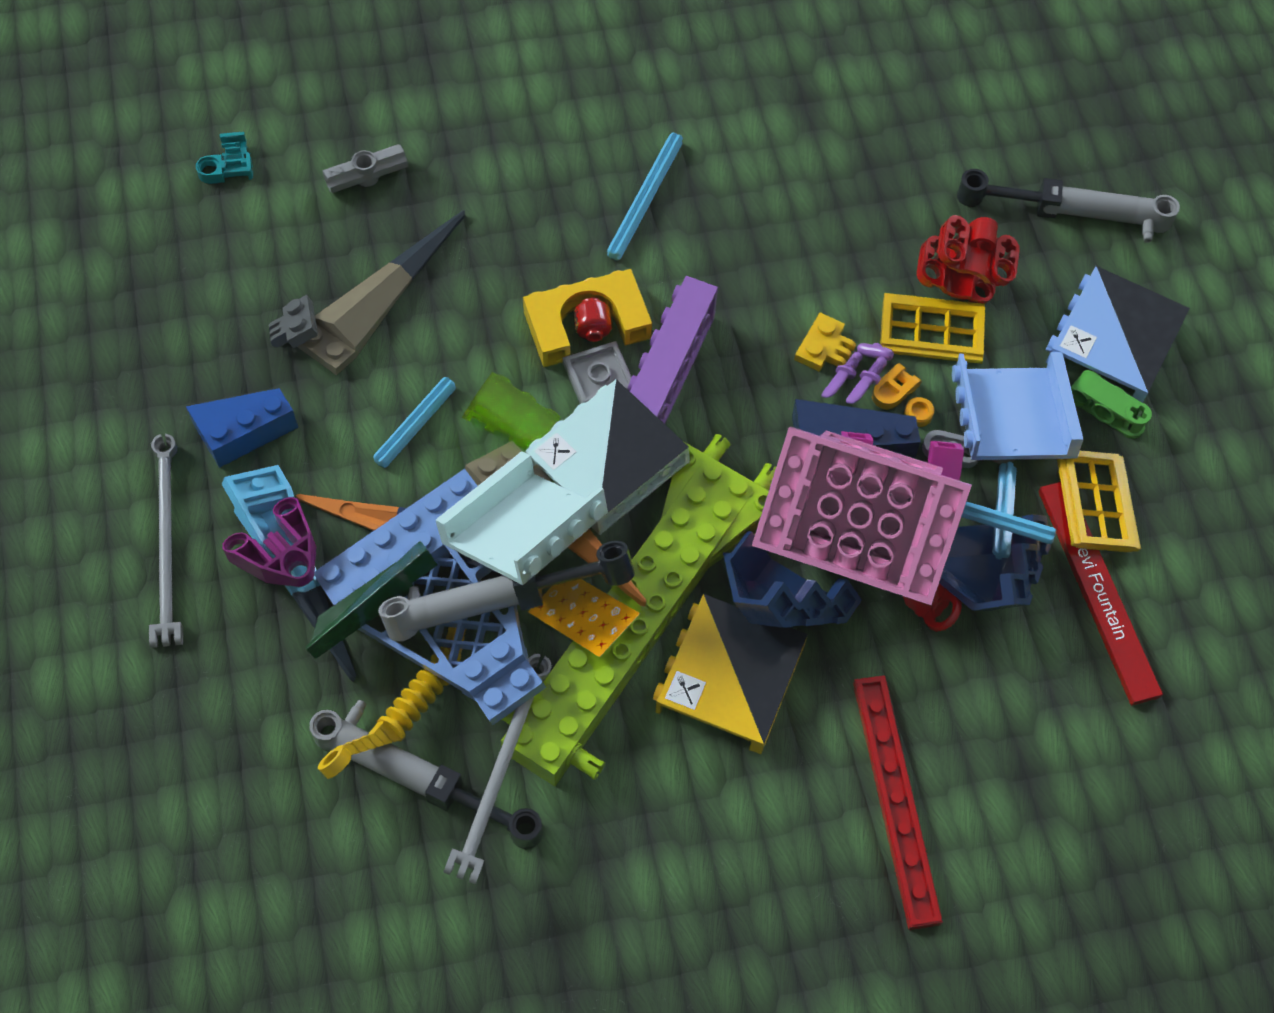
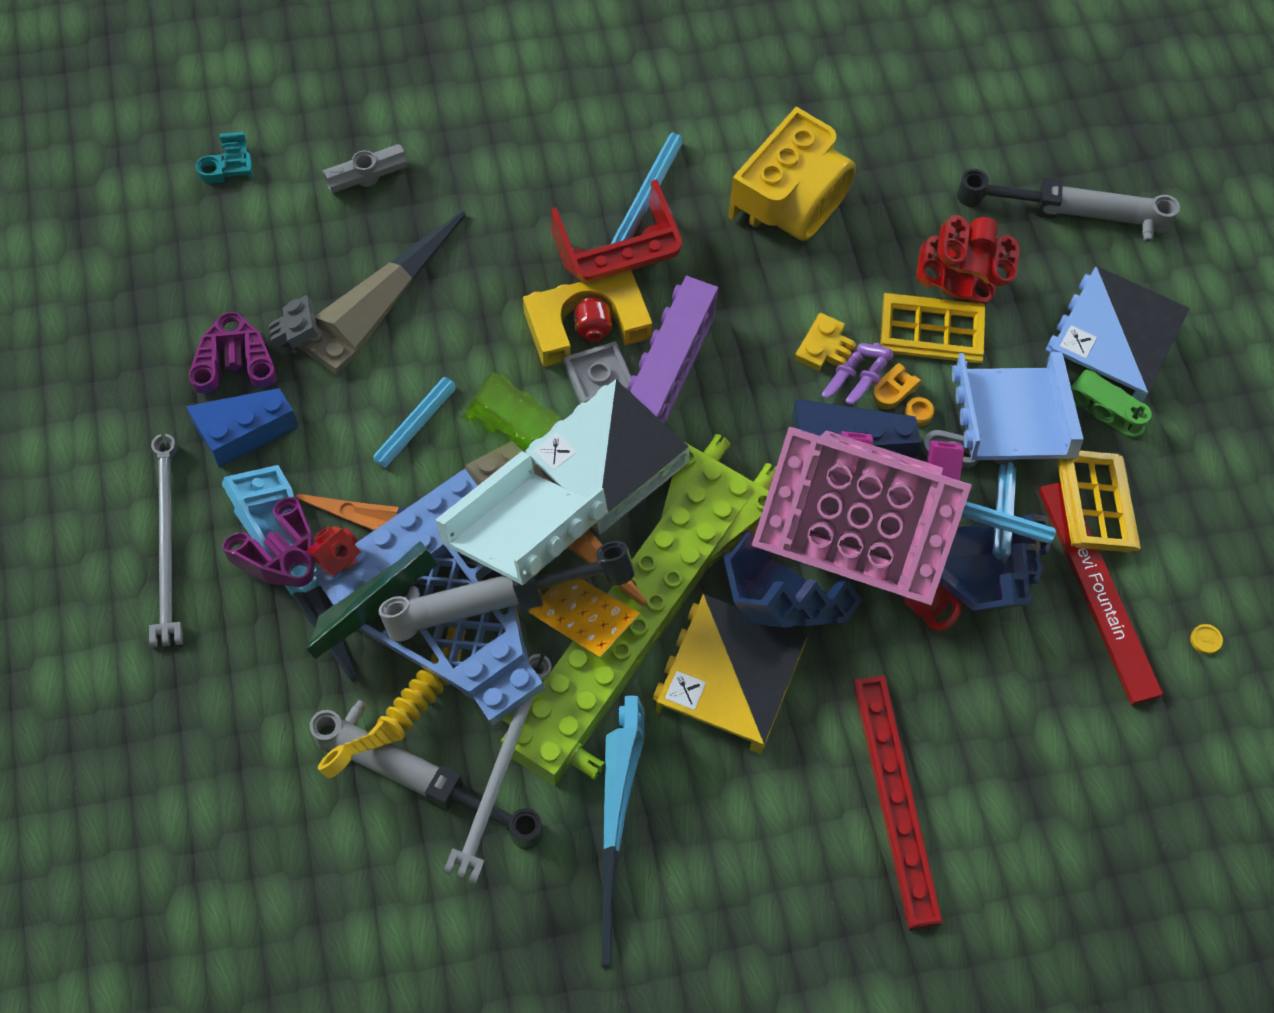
(208, 362): none -> magenta connector
(324, 550): none -> red brick
(621, 762): none -> medium azure plate
(653, 246): none -> red windscreen
(793, 177): none -> yellow brick
(1206, 639): none -> yellow piece

